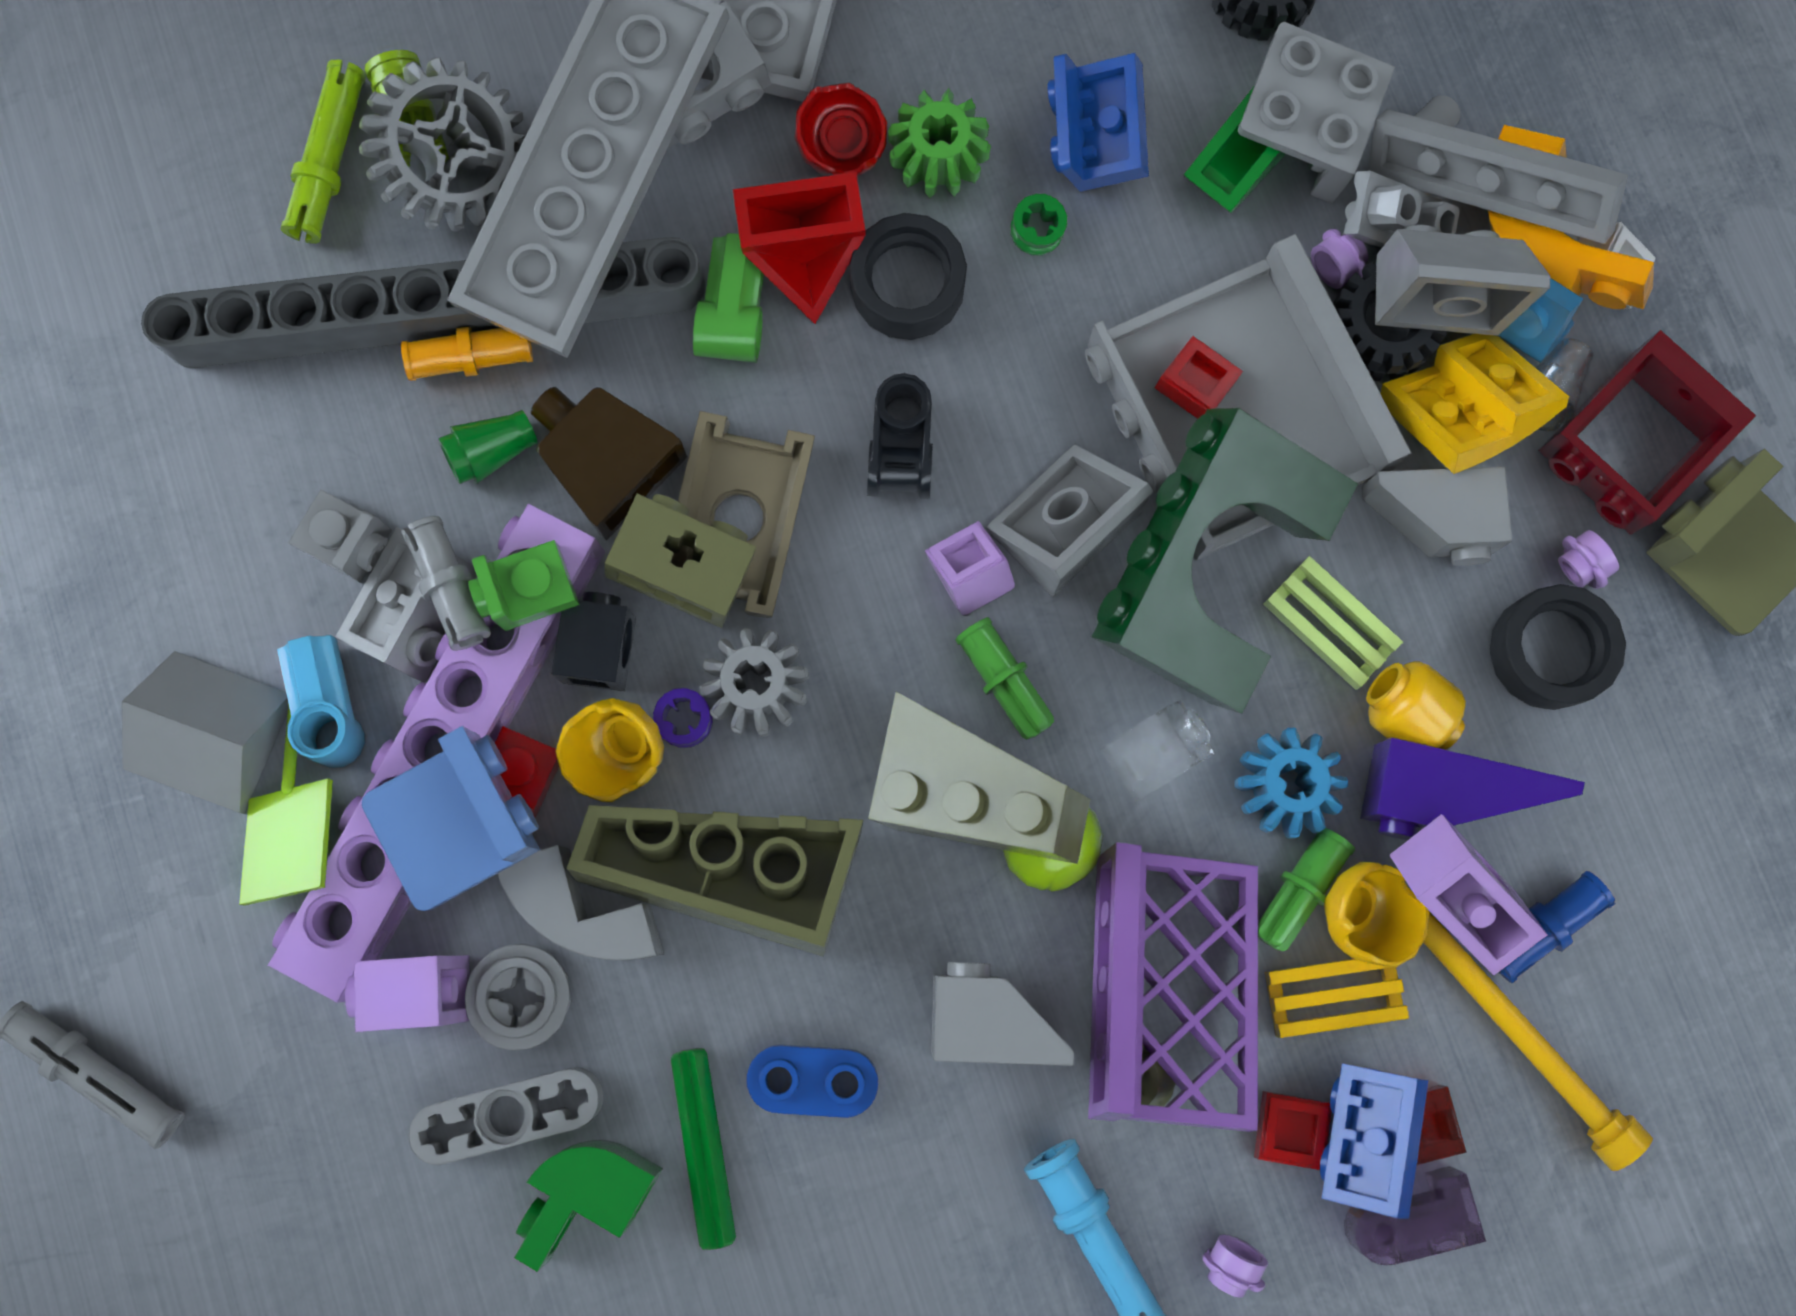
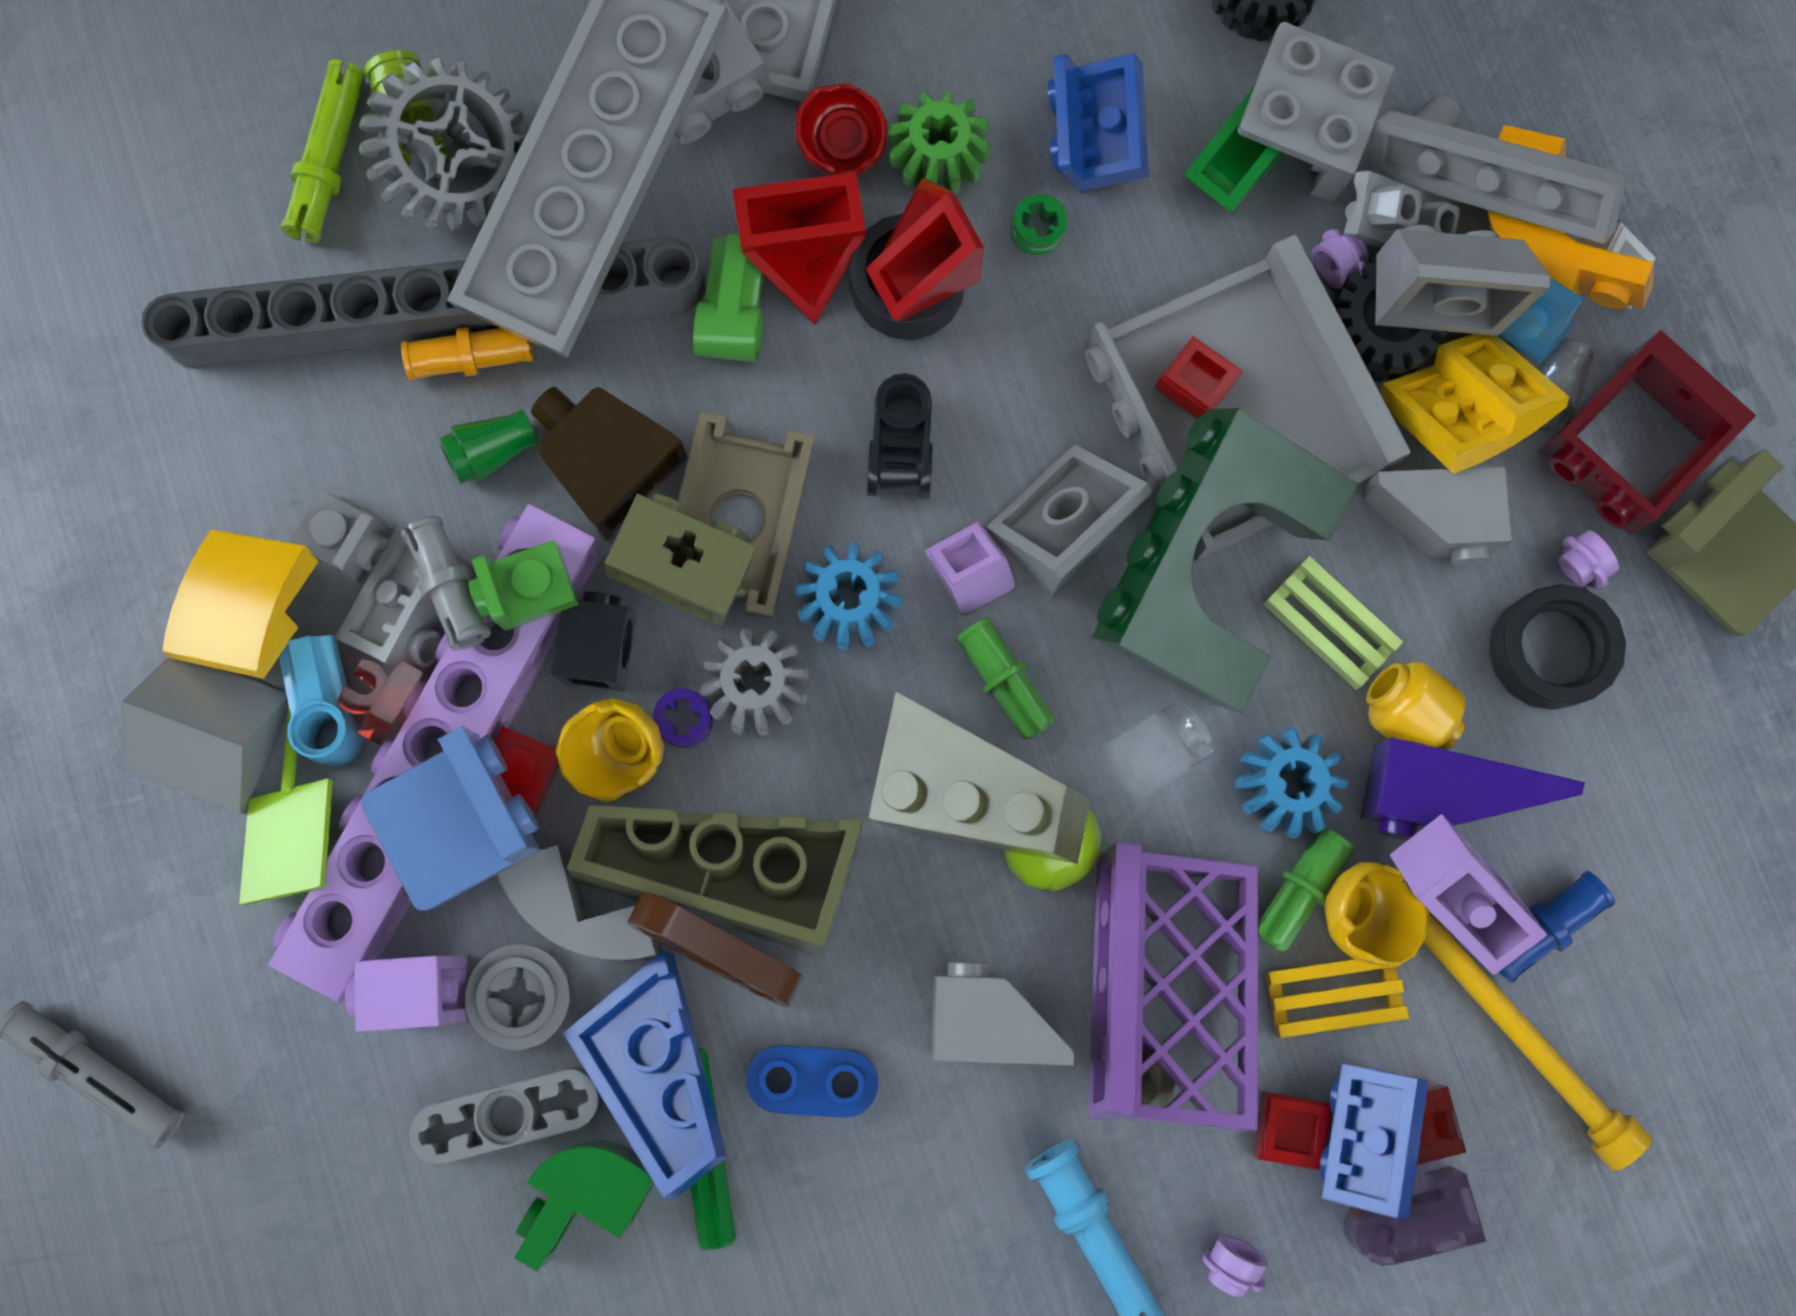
(236, 602): none -> yellow slope
(385, 699): none -> tile
(652, 1075): none -> wing
(714, 949): none -> reddish brown beam
(872, 600): none -> dark azure gear
(928, 254): none -> red slope

